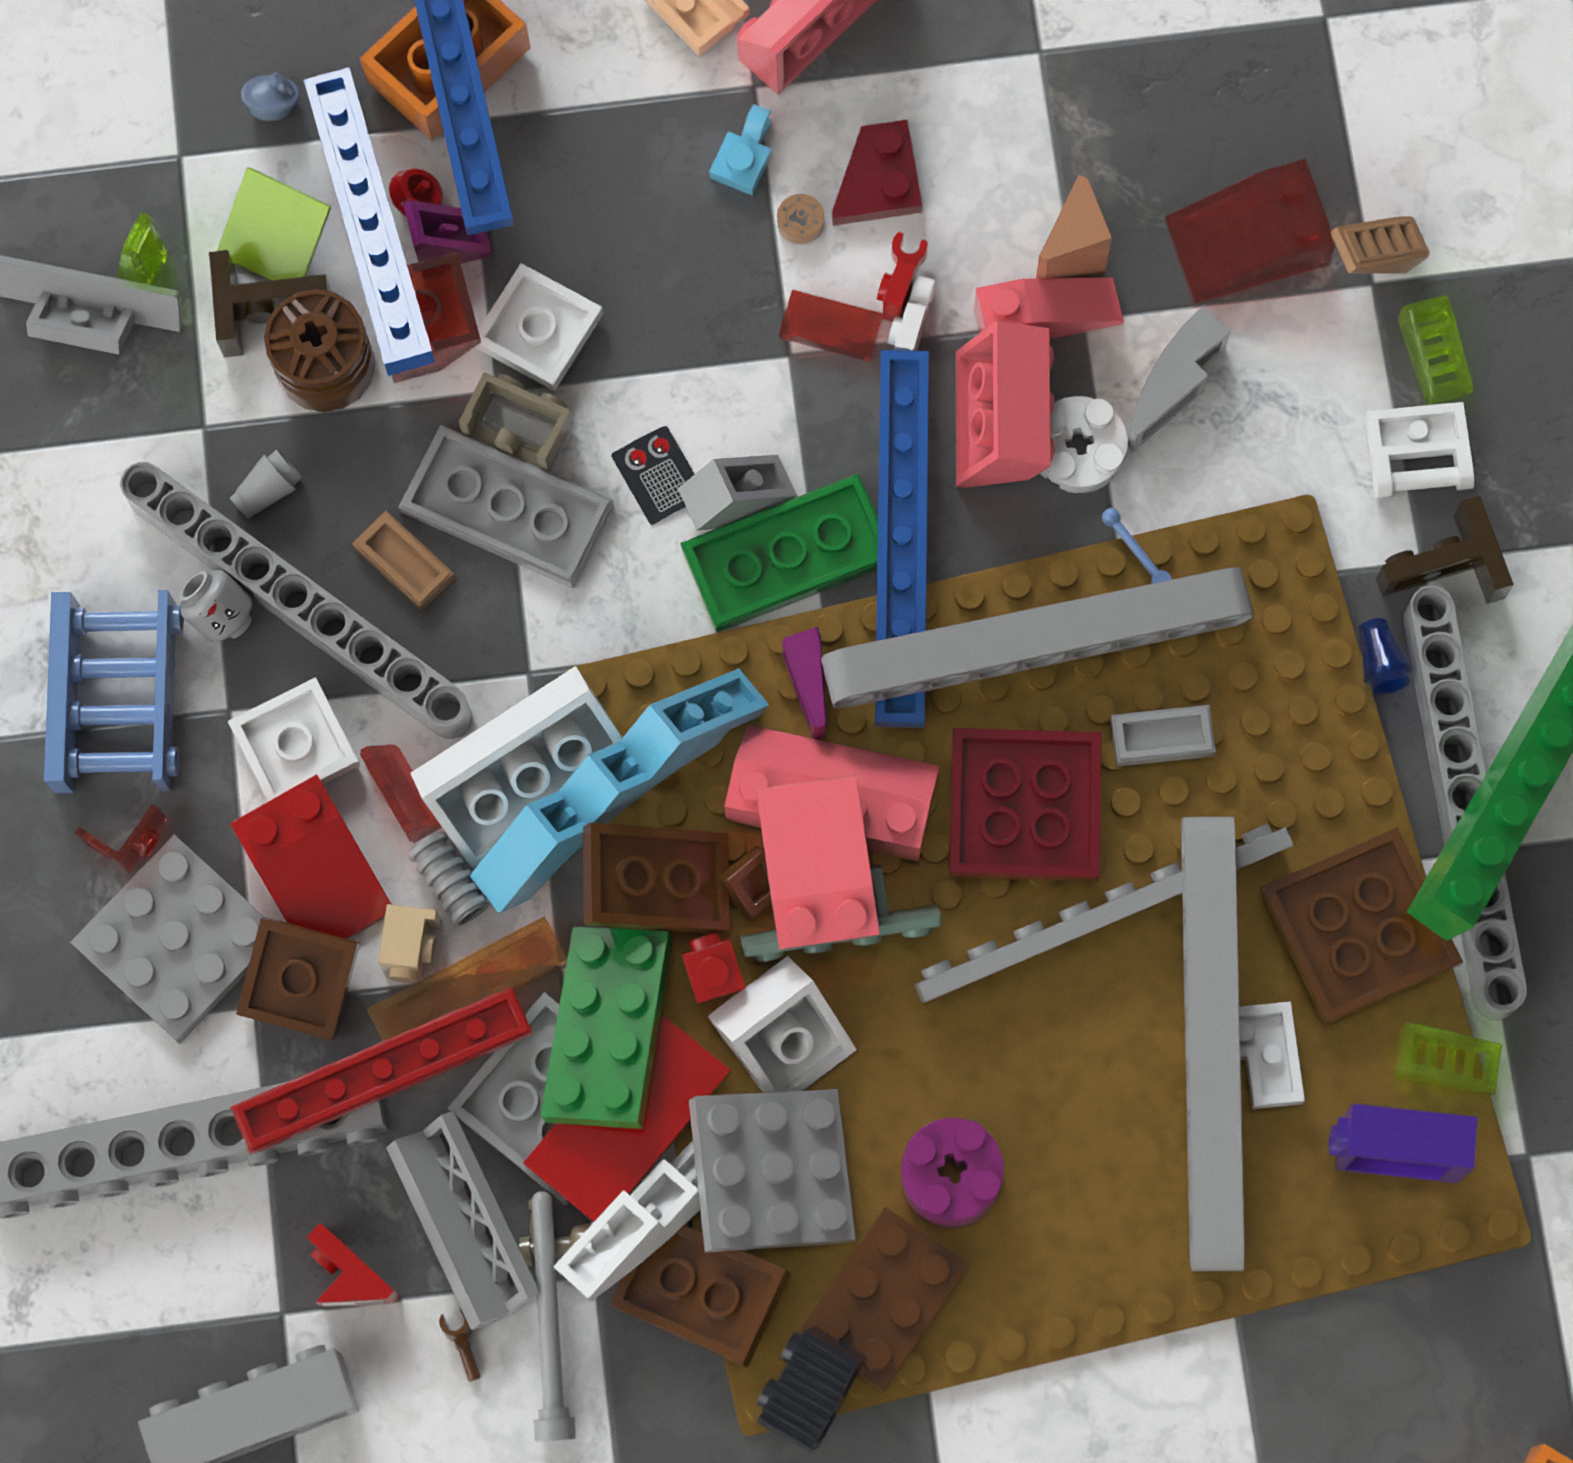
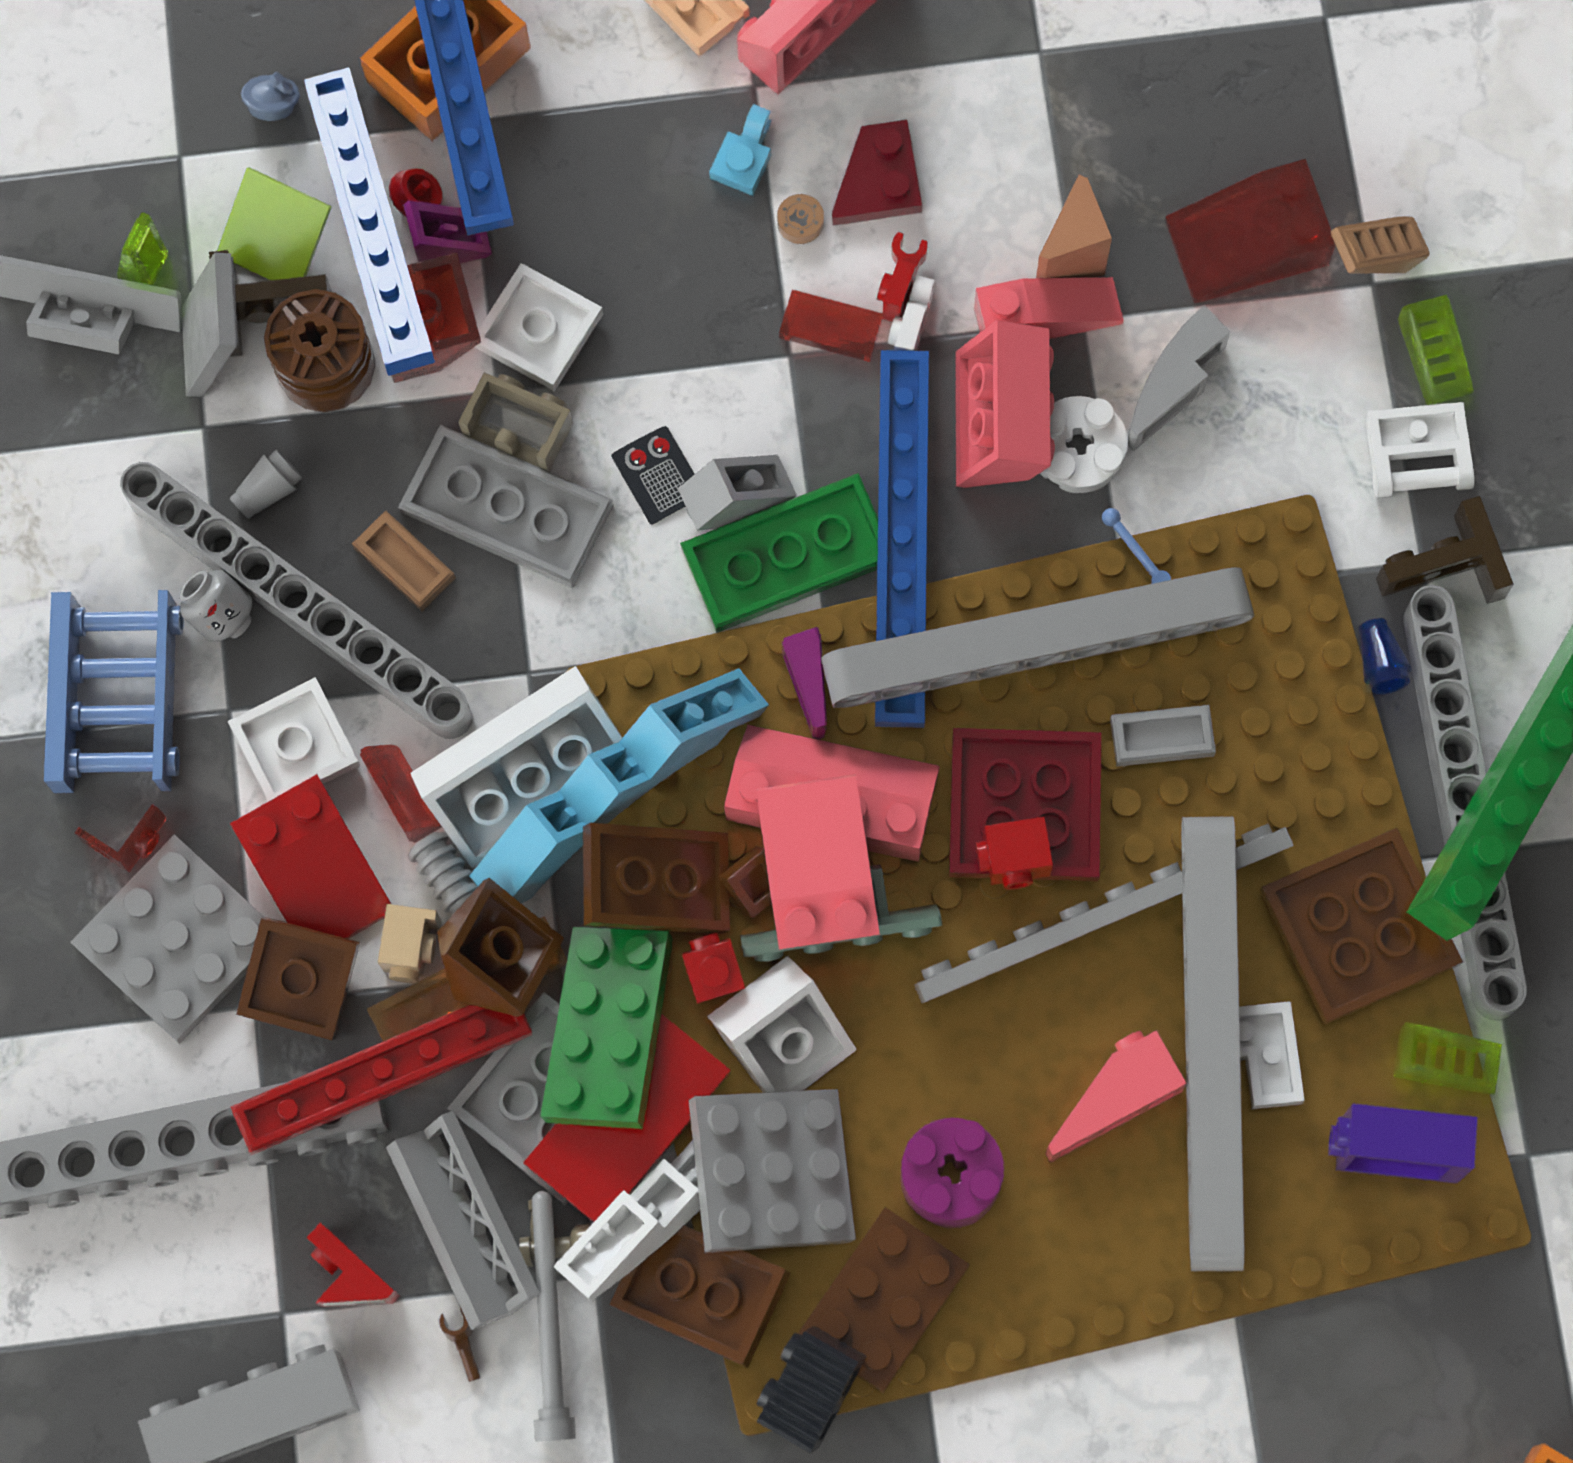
(209, 324): none -> light grey tile
(496, 950): none -> reddish brown slope
(1015, 852): none -> red brick
(1126, 1087): none -> coral slope

